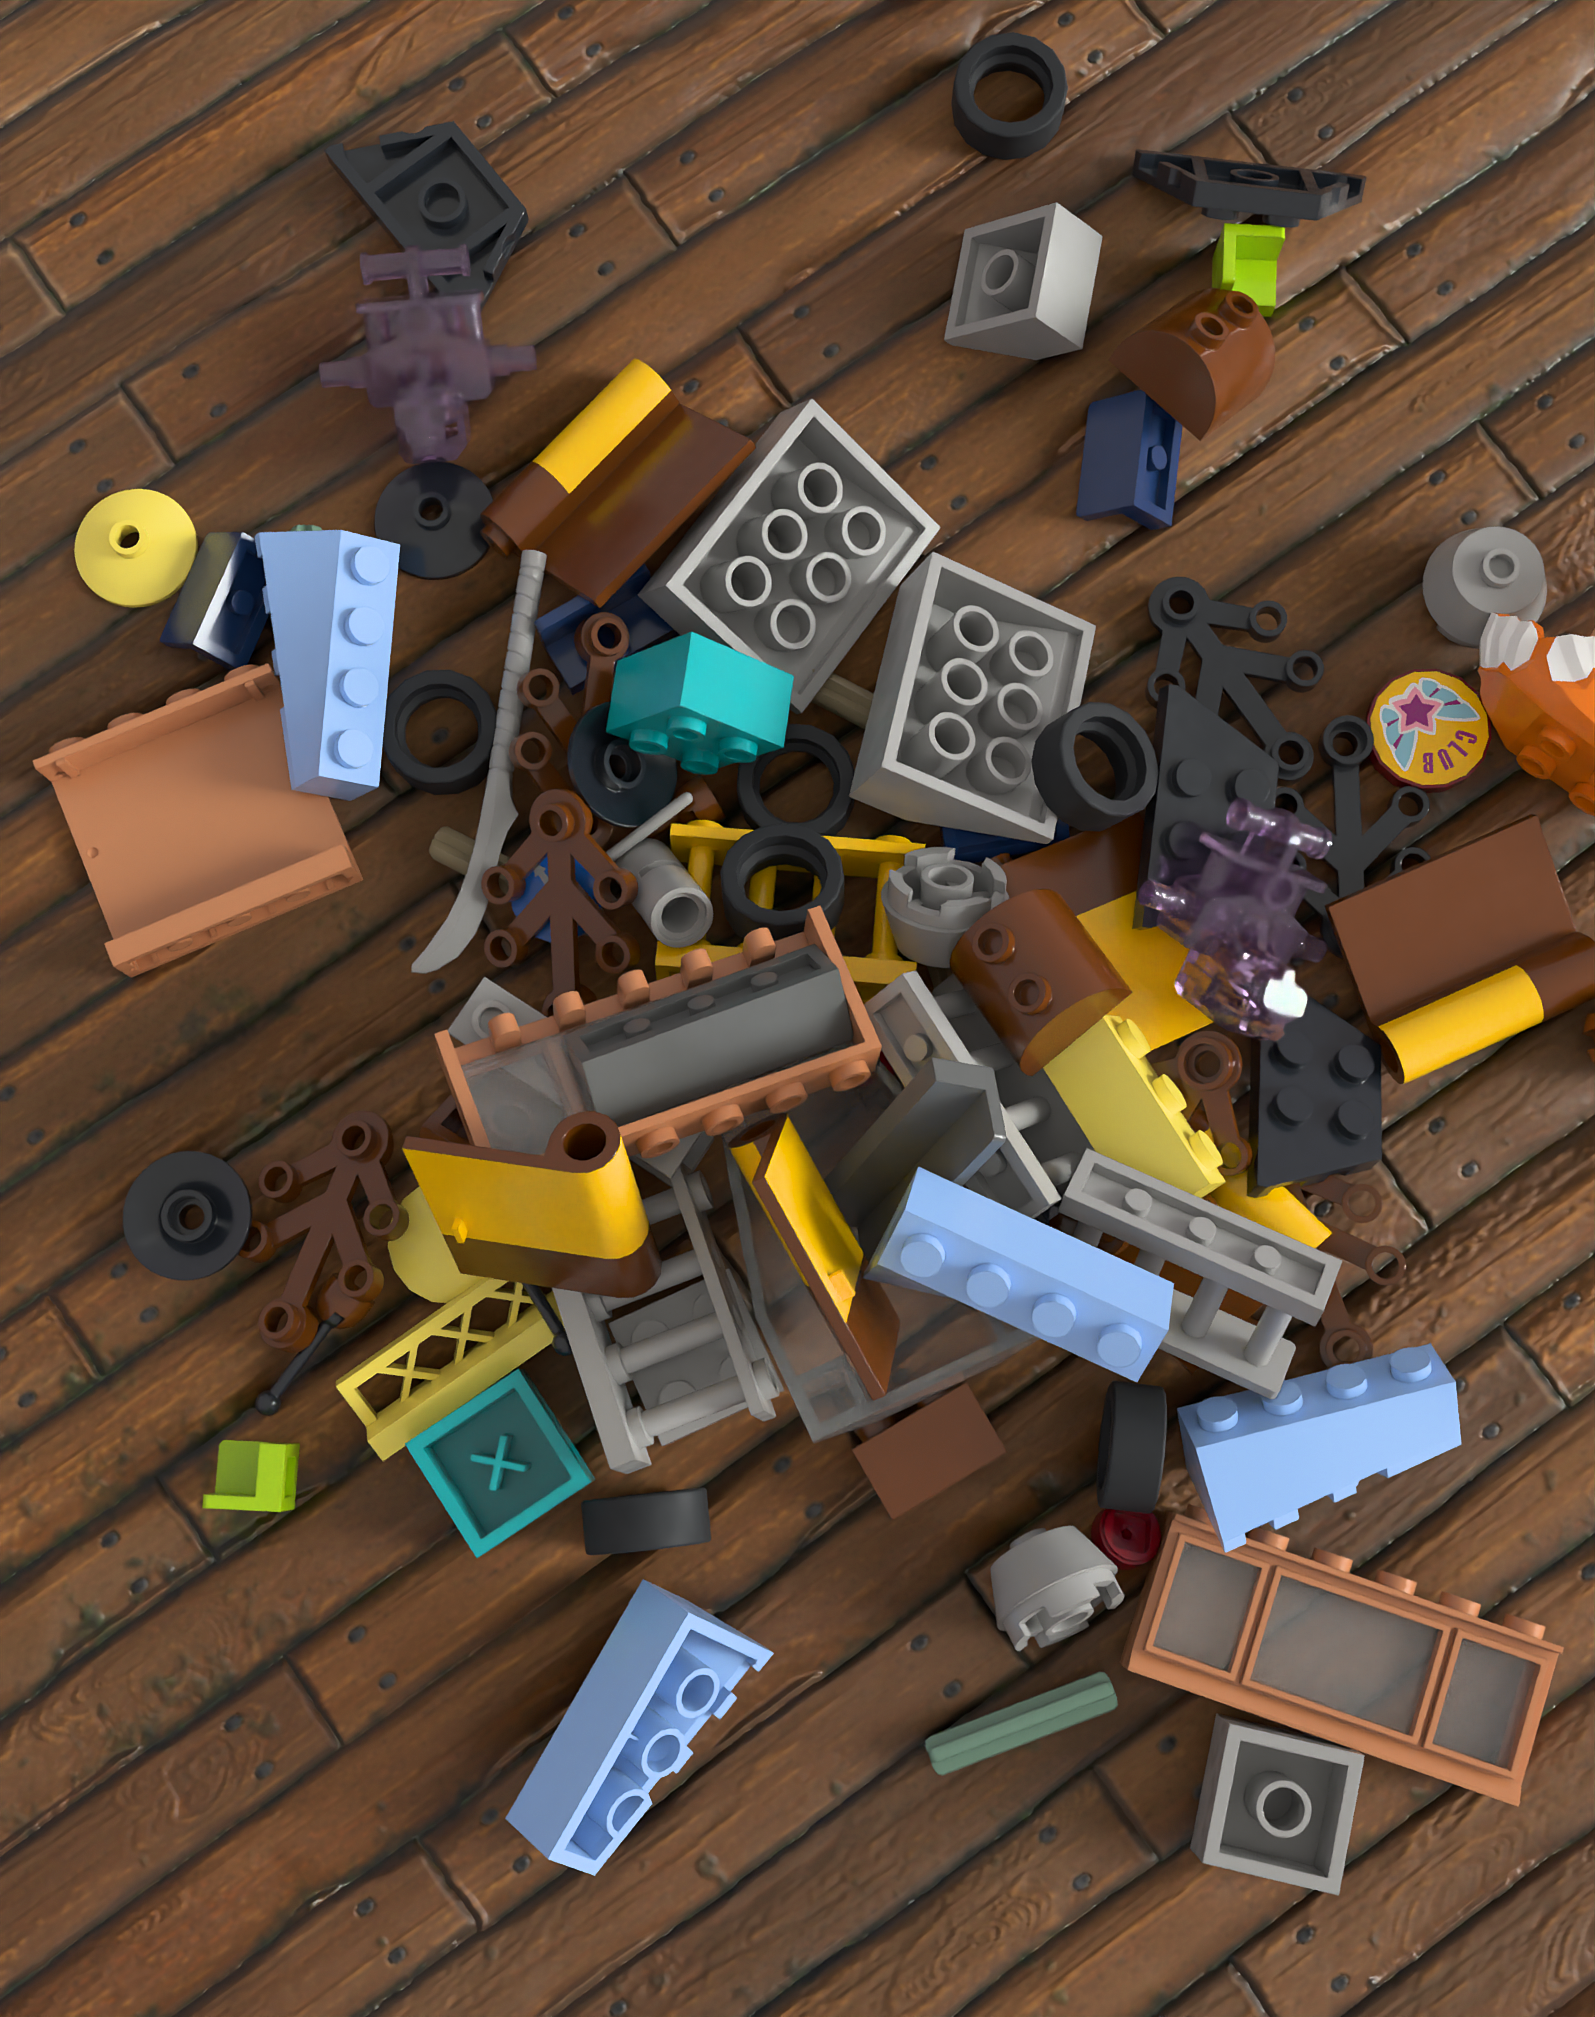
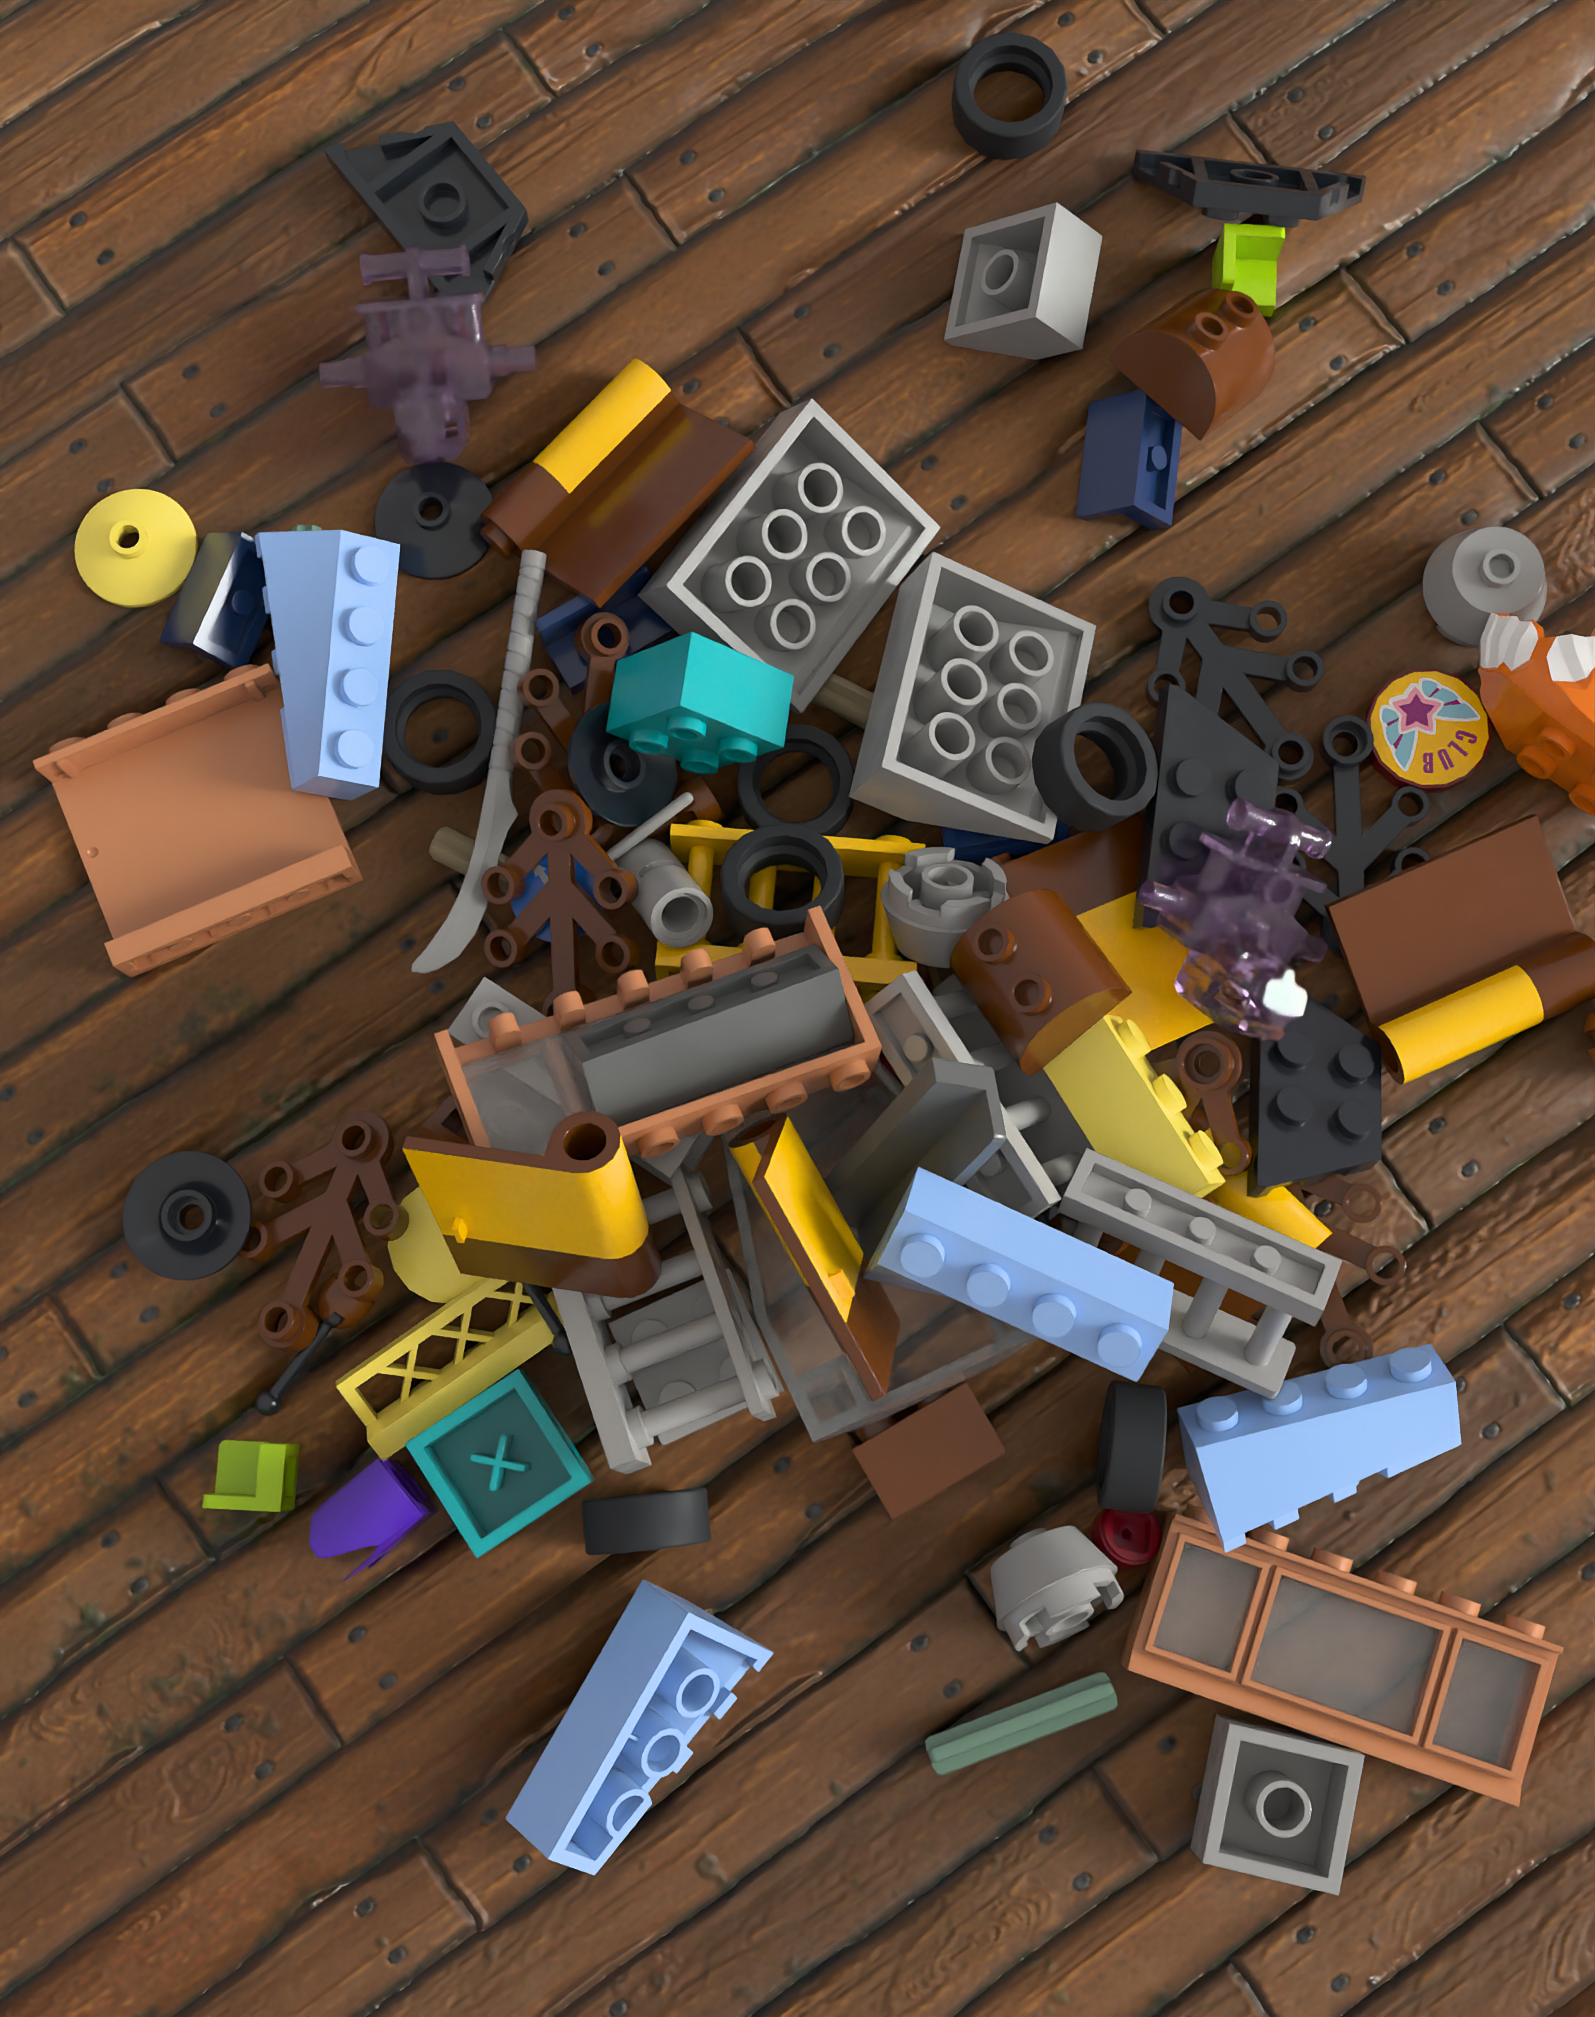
(371, 1510): none -> dark purple piece

